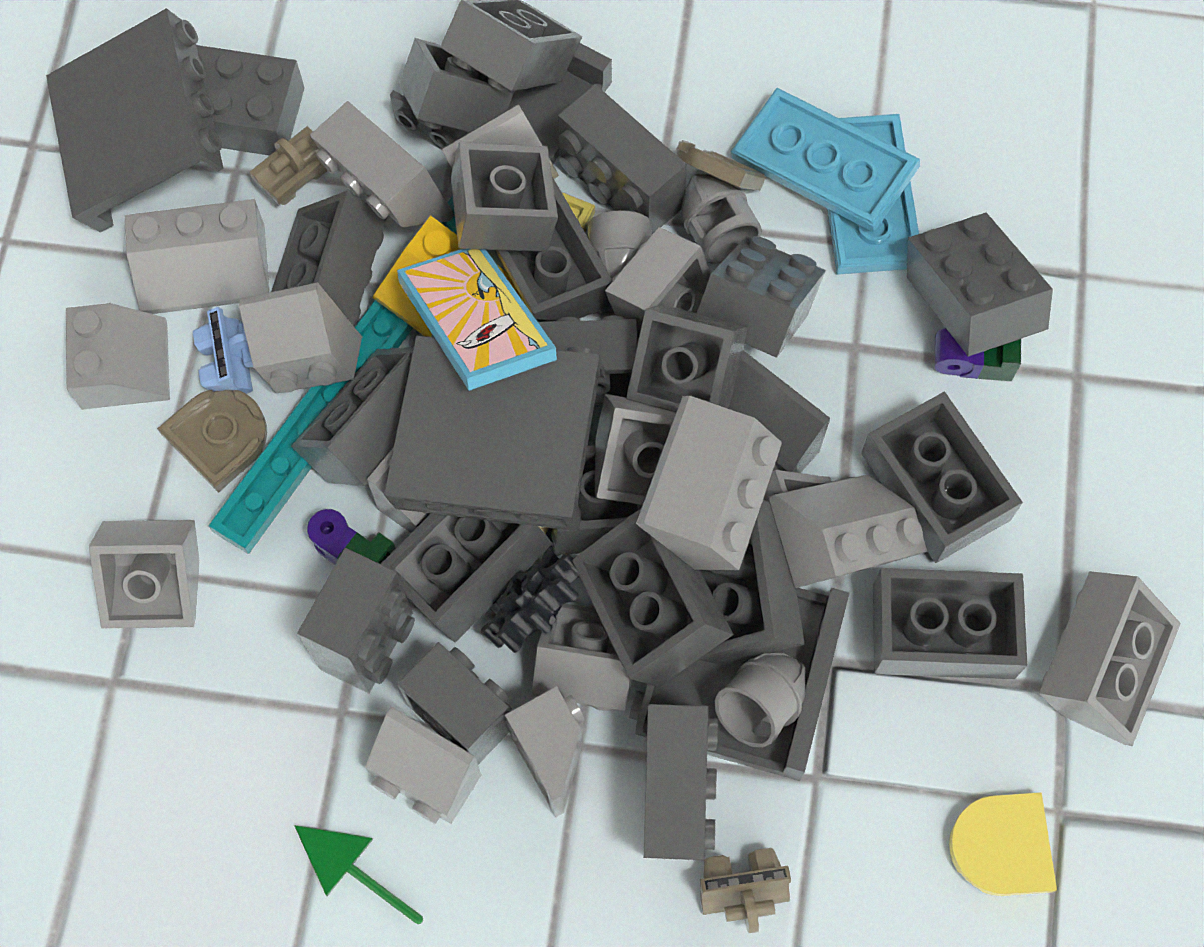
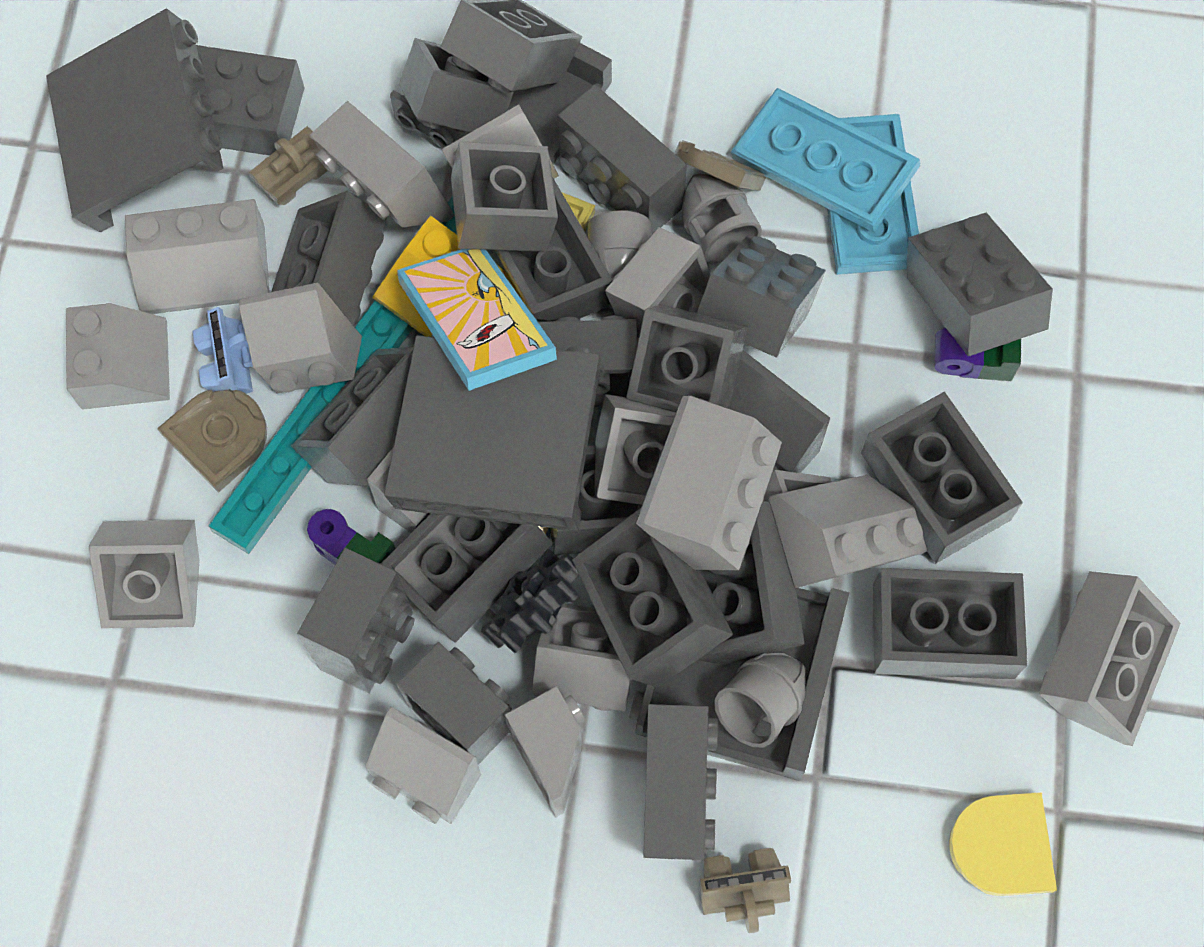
(334, 856): green piece -> none

